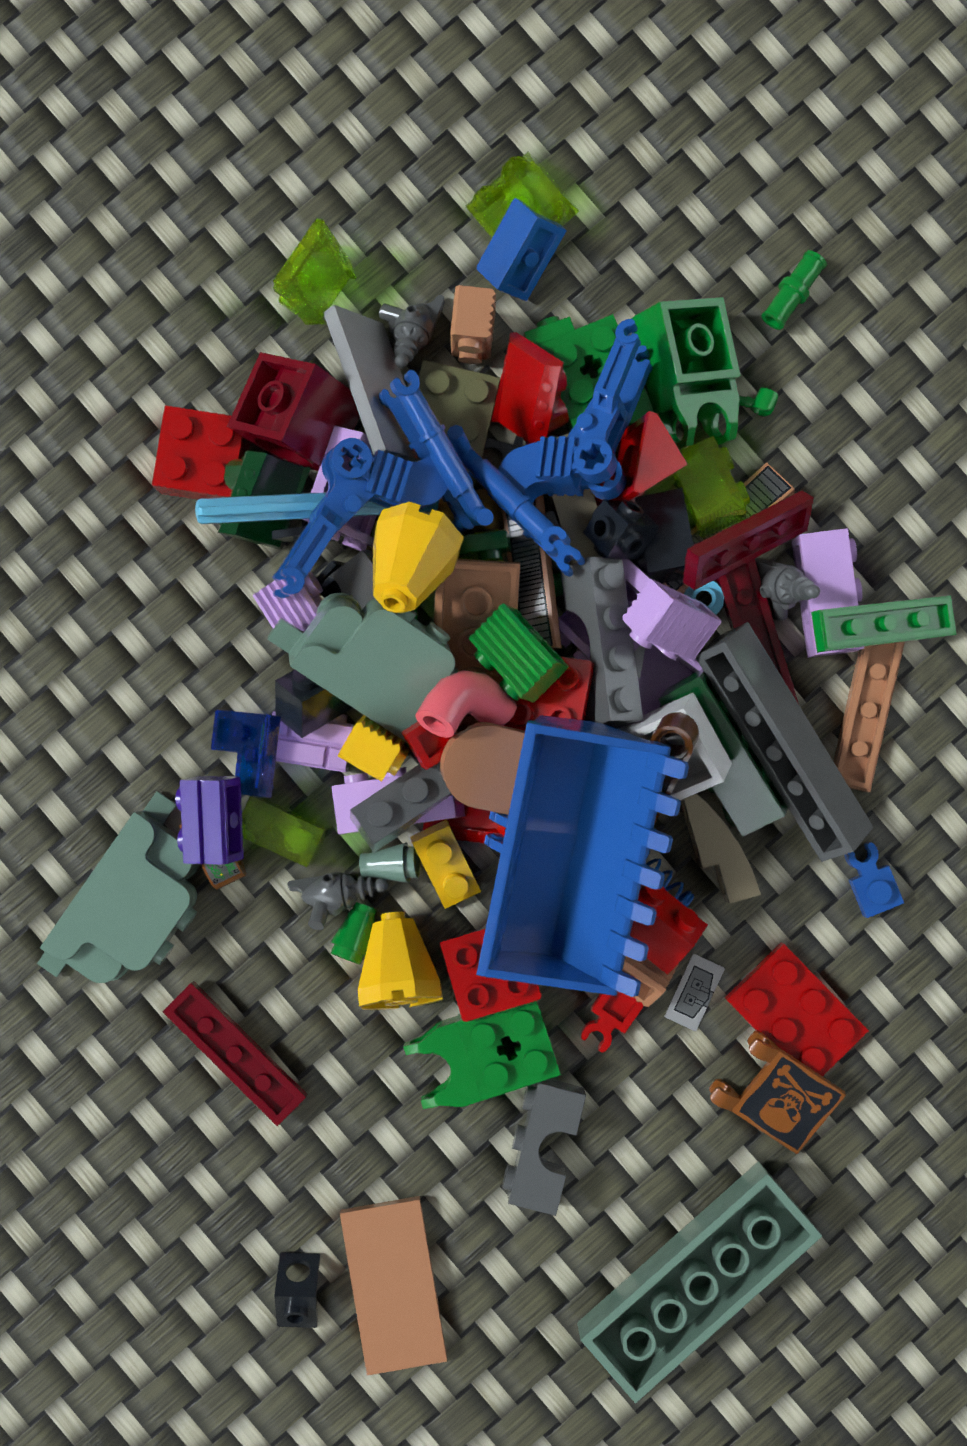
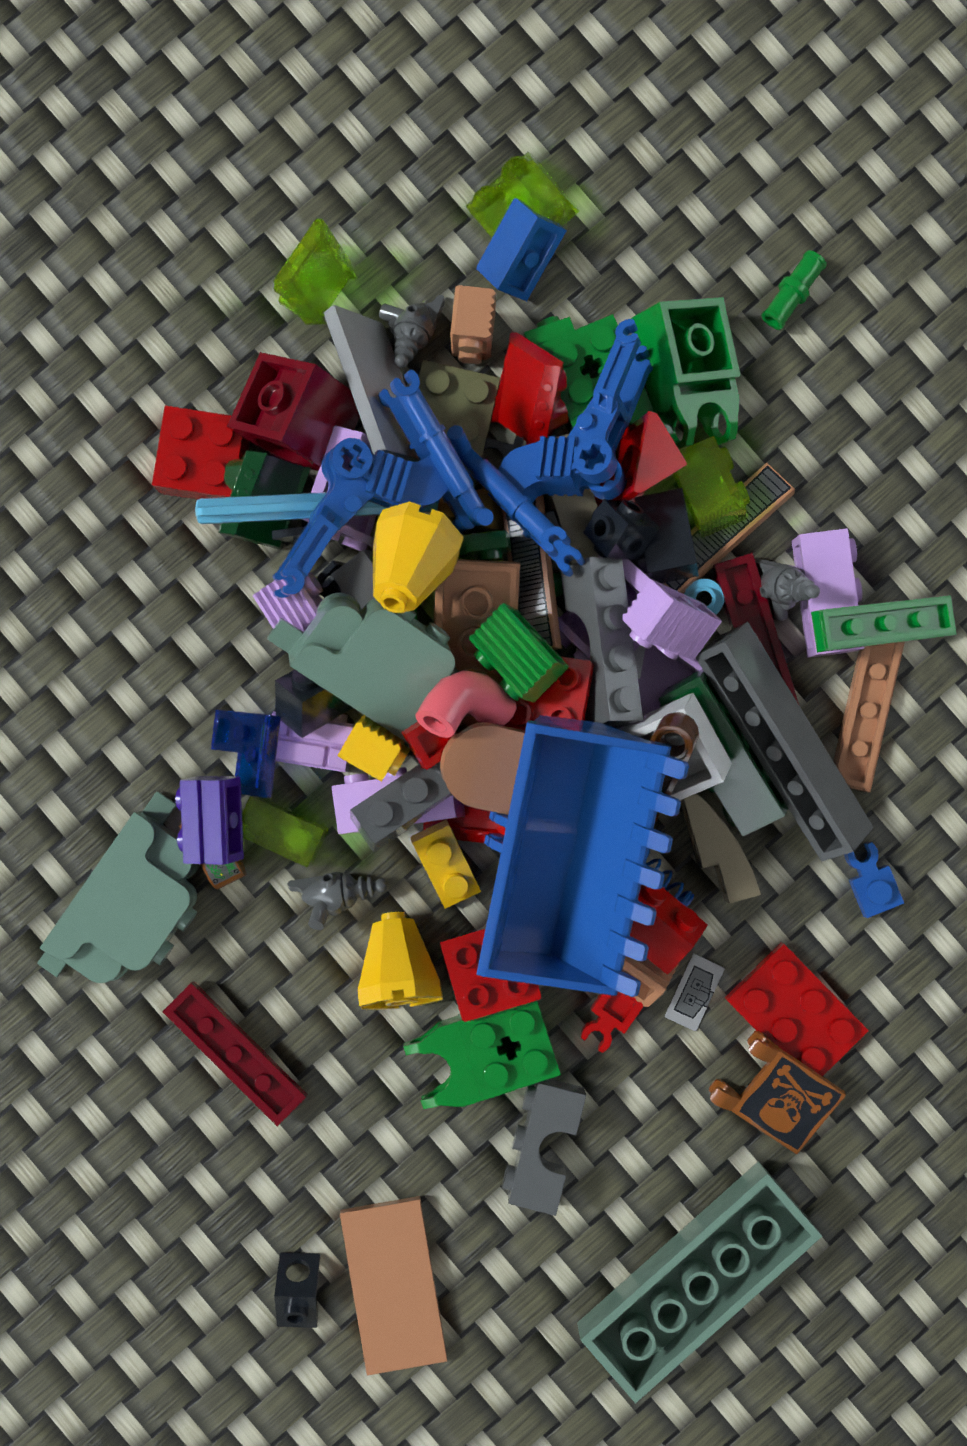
(354, 934): green cone -> none
(392, 863): sand green cone -> none
(747, 540): dark red plate -> none
(762, 404): green hand -> none

